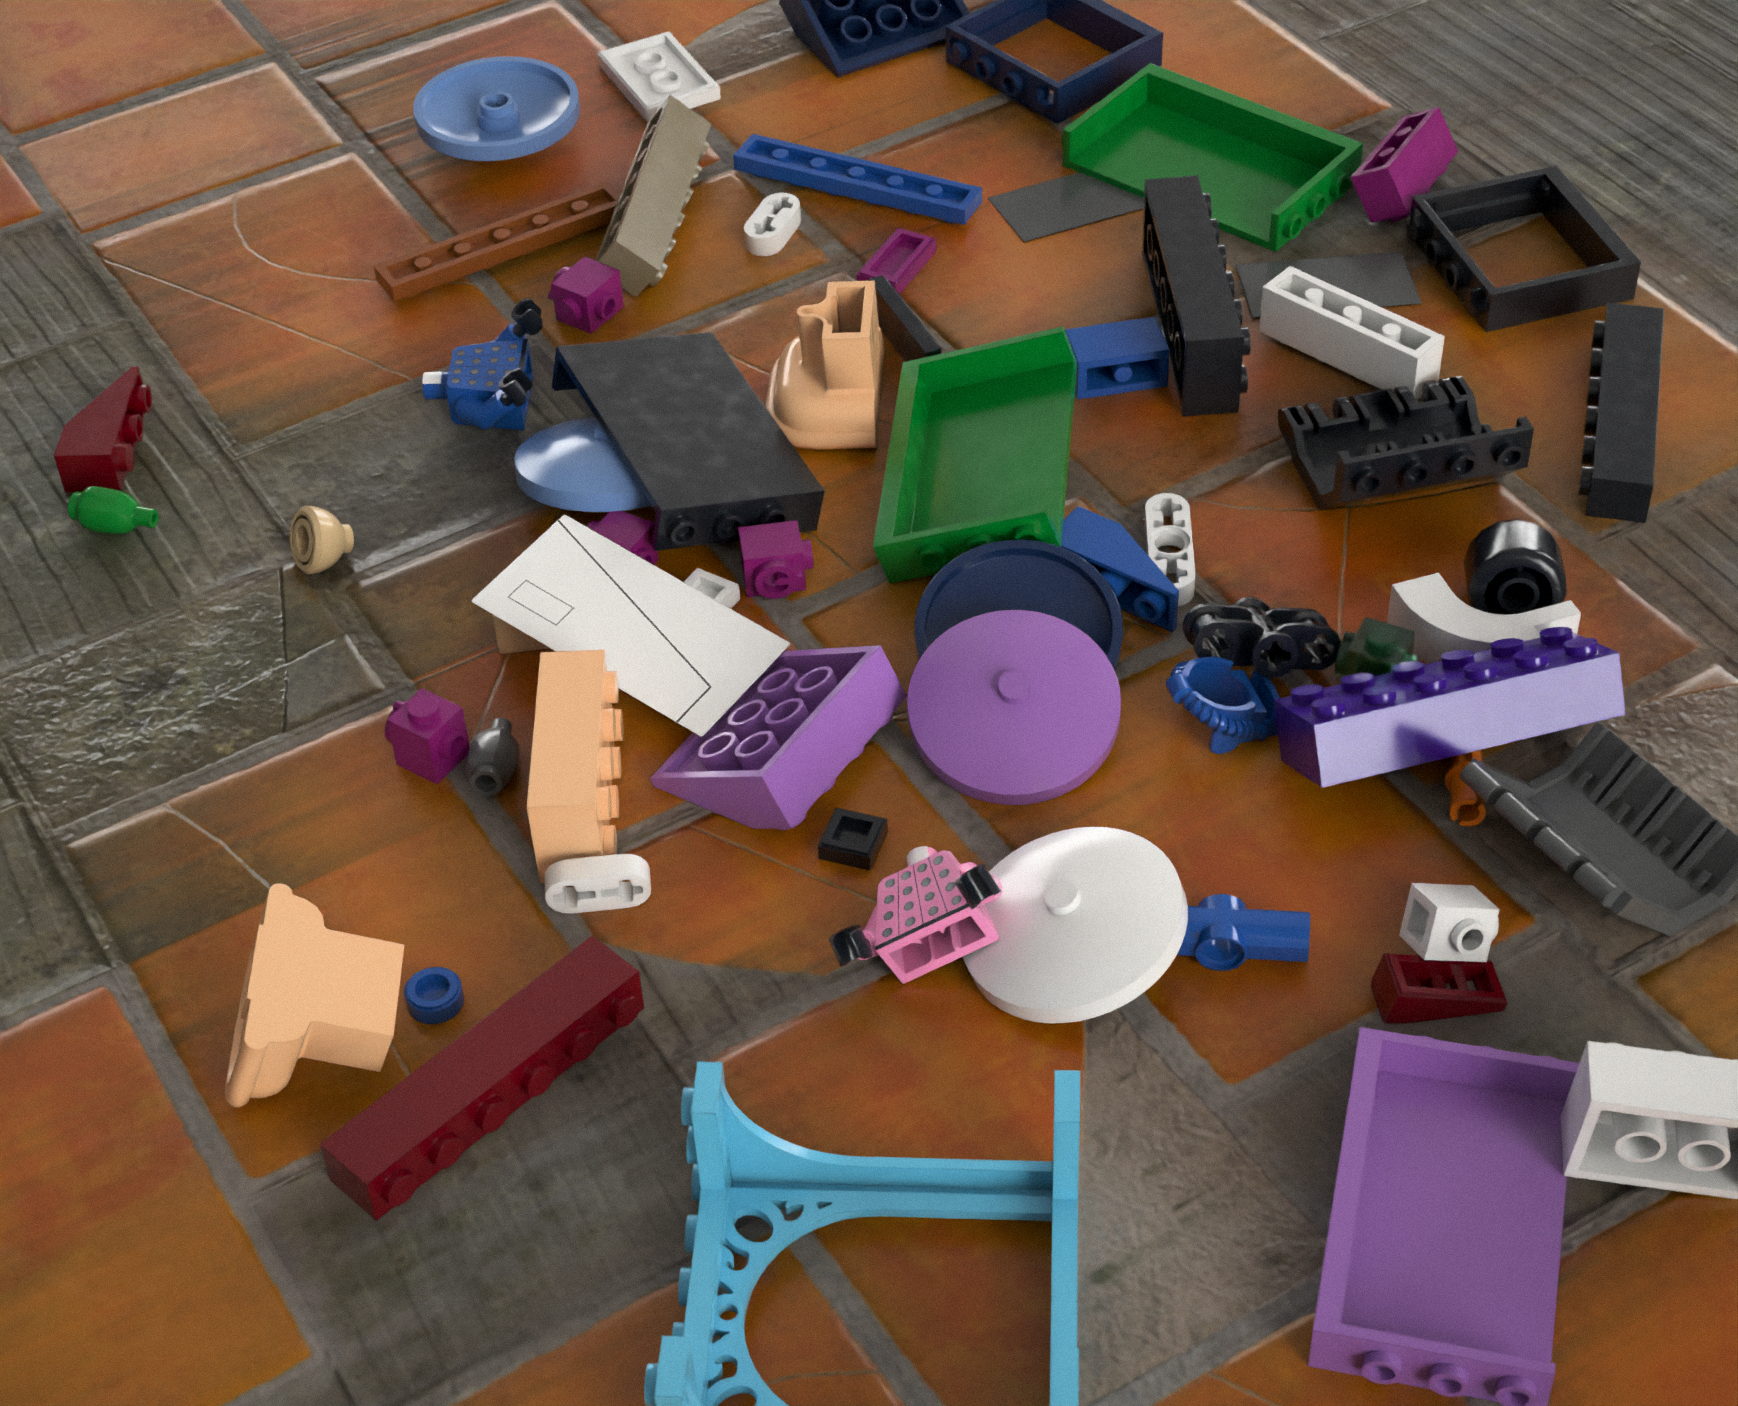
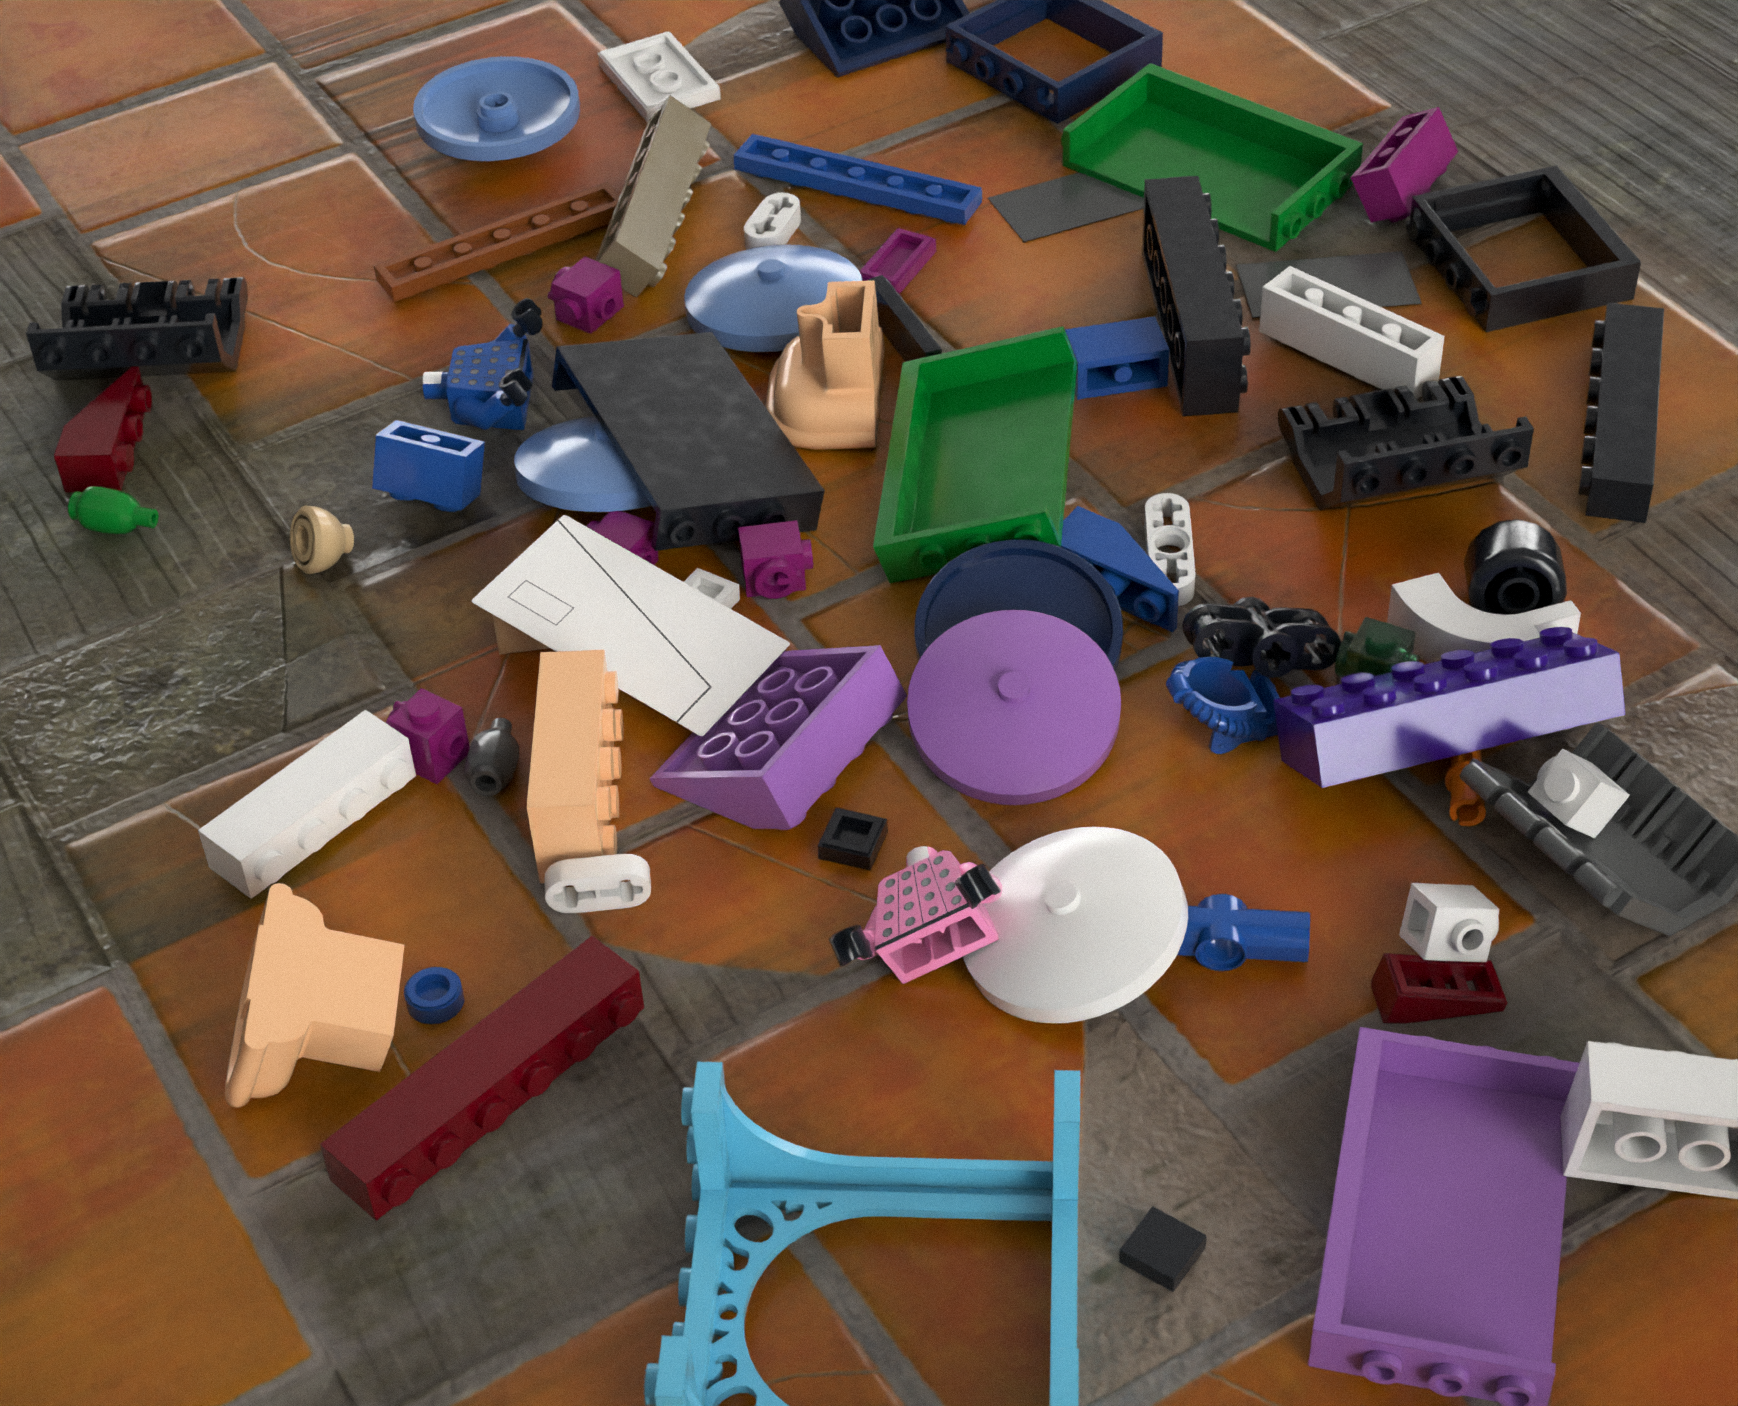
(146, 326): none -> black hinge
(307, 803): none -> white brick
(428, 465): none -> blue brick
(755, 294): none -> medium blue dish
(1162, 1249): none -> black tile
(1577, 793): none -> white brick

